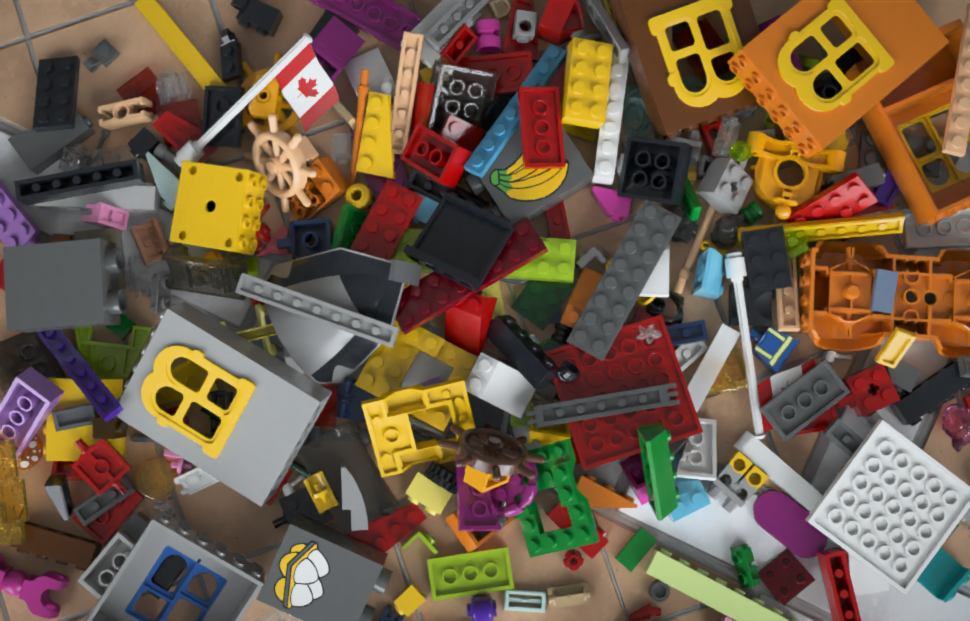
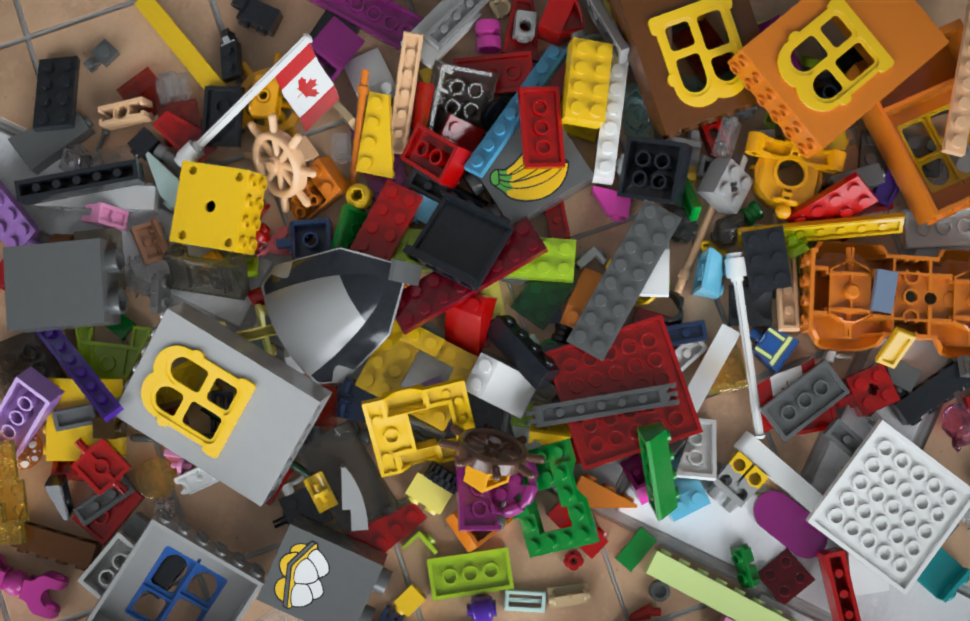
(317, 310): light grey plate -> none
(459, 45): red slope -> none
(568, 372): black tile -> none
(649, 333): clear plant -> none
(655, 307): black bush -> none
(740, 151): clear neon green tile -> none

